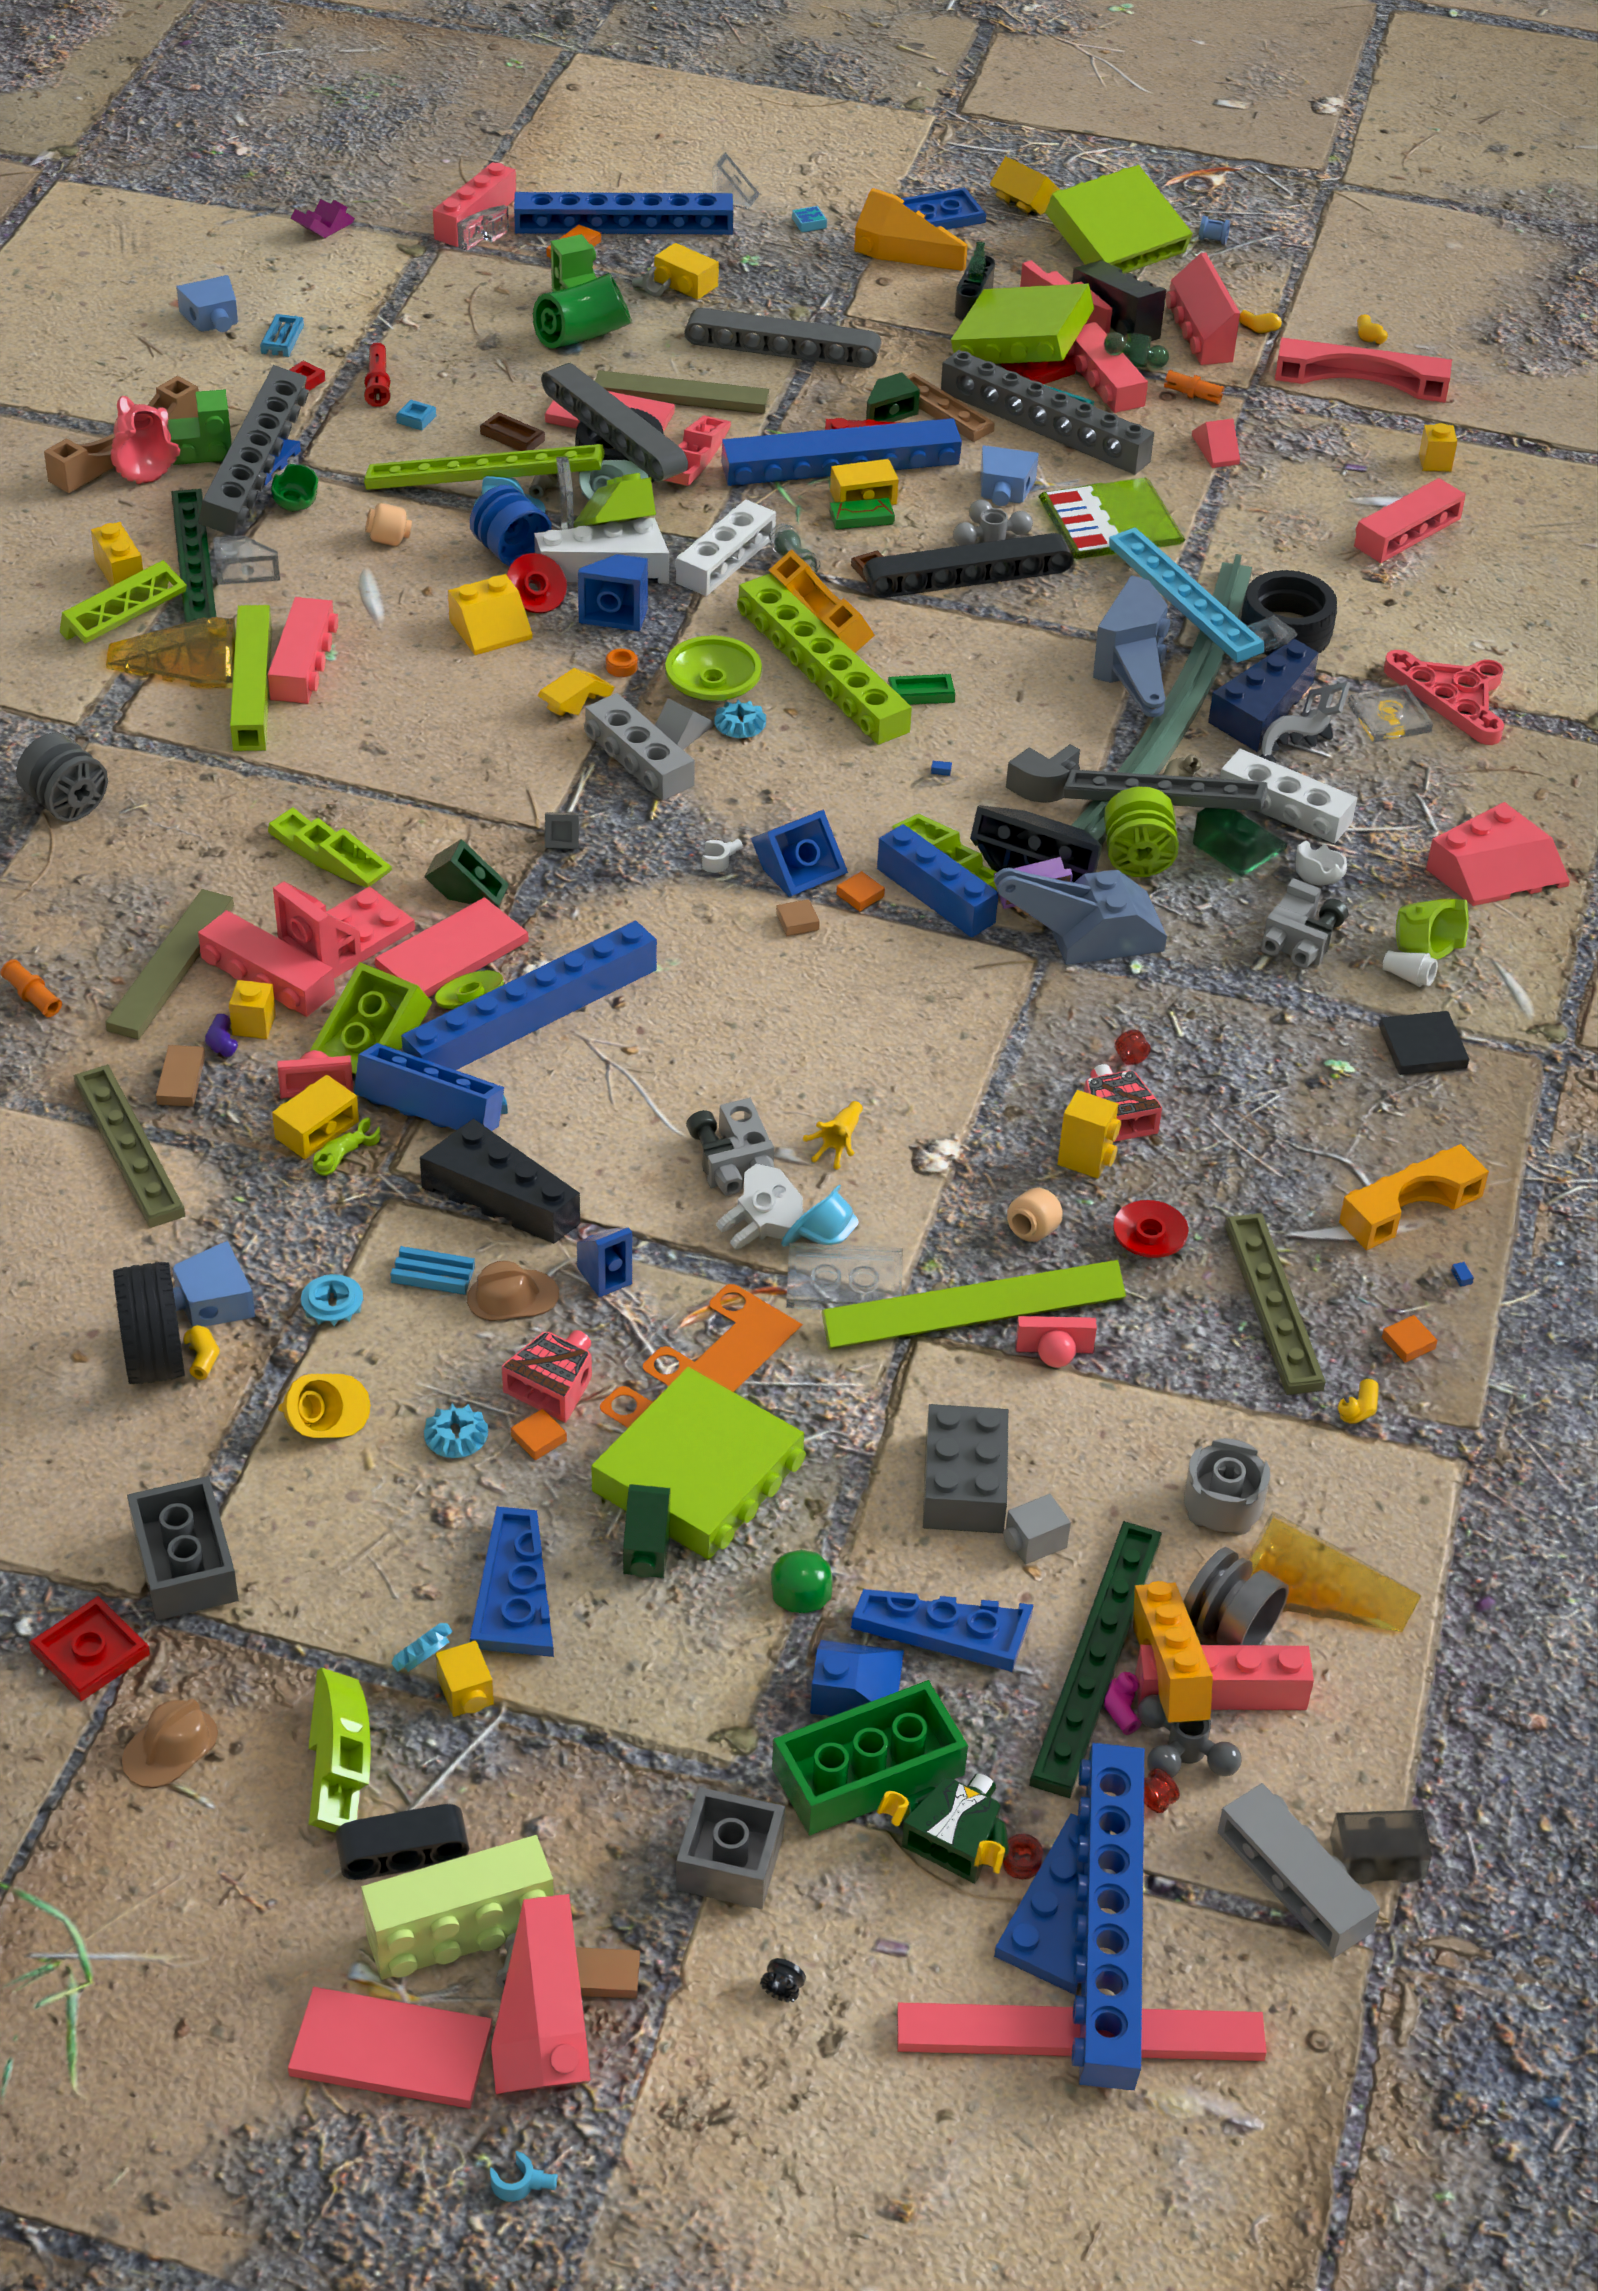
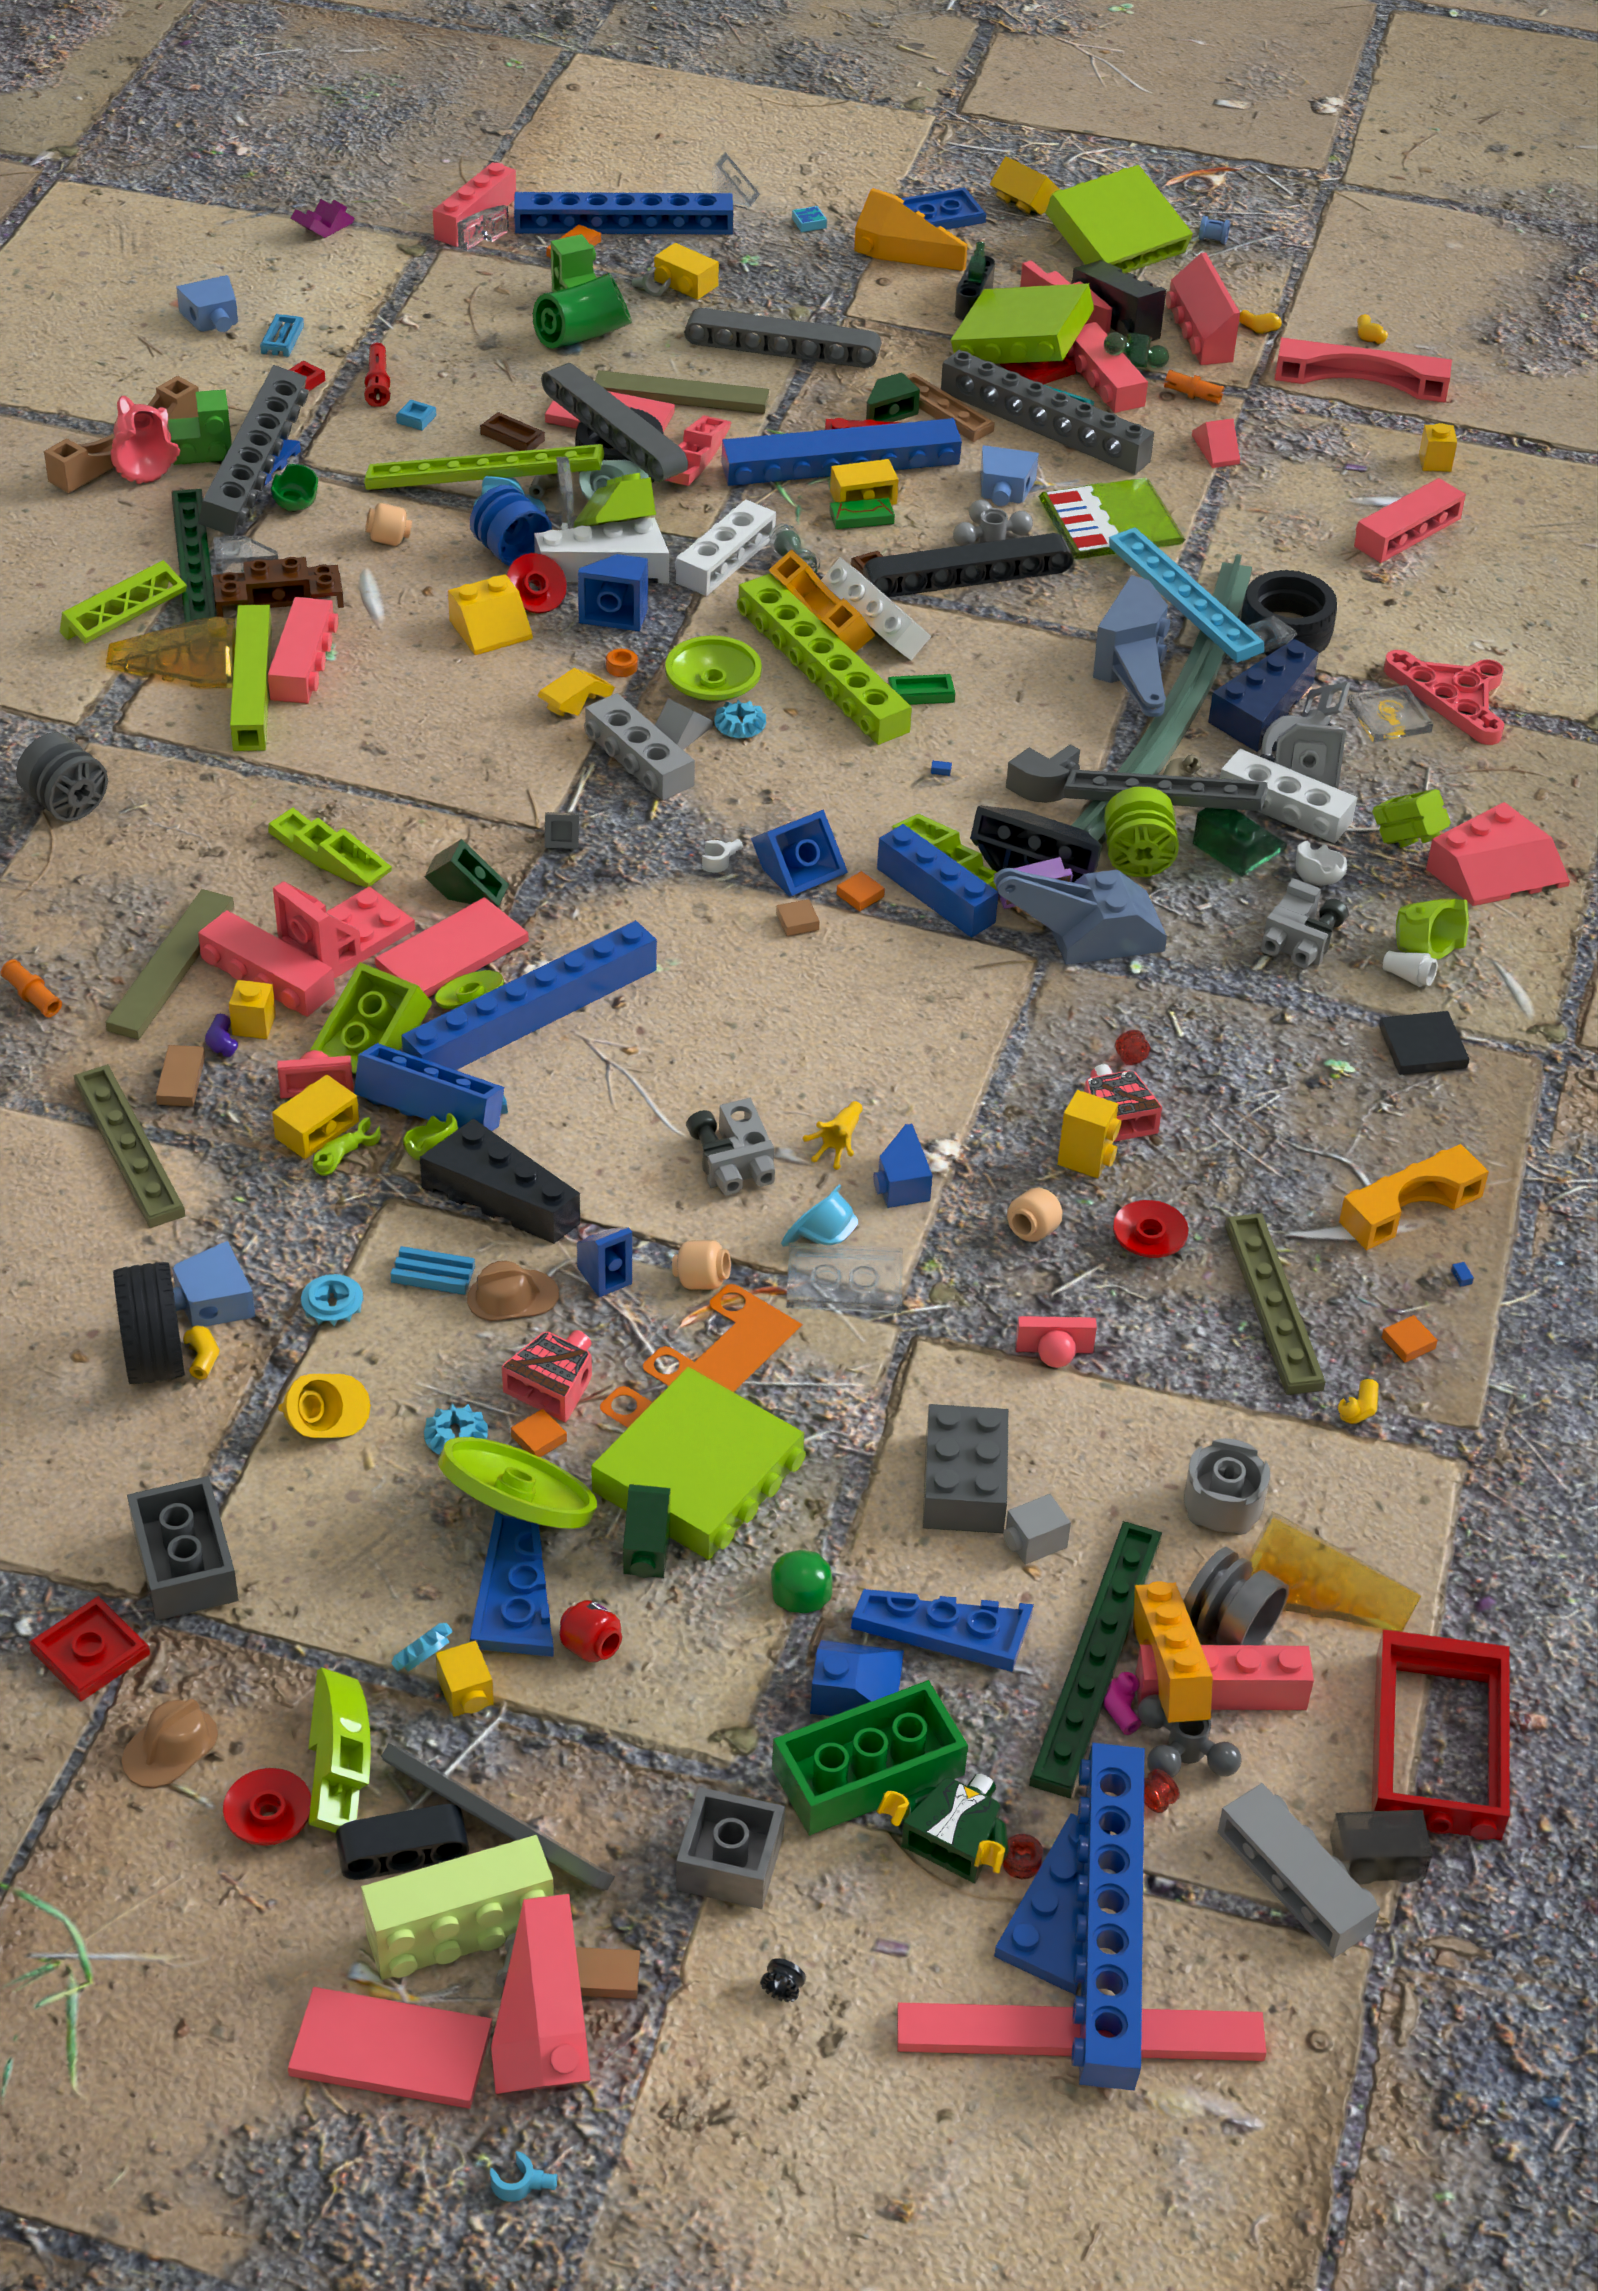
(115, 552): yellow brick -> none
(266, 1792): none -> red dish
(277, 583): none -> reddish brown bracket
(423, 1138): none -> lime hair
(496, 1816): none -> dark grey tile
(517, 1483): none -> lime dish
(590, 1631): none -> red head
(701, 1264): none -> light nougat head
(768, 1206): white hinge -> none
(876, 608): none -> white brick
(903, 1171): none -> blue slope
(973, 1304): lime tile -> none
(1313, 751): none -> light grey piece
(1412, 817): none -> lime brick
(1455, 1660): none -> red door

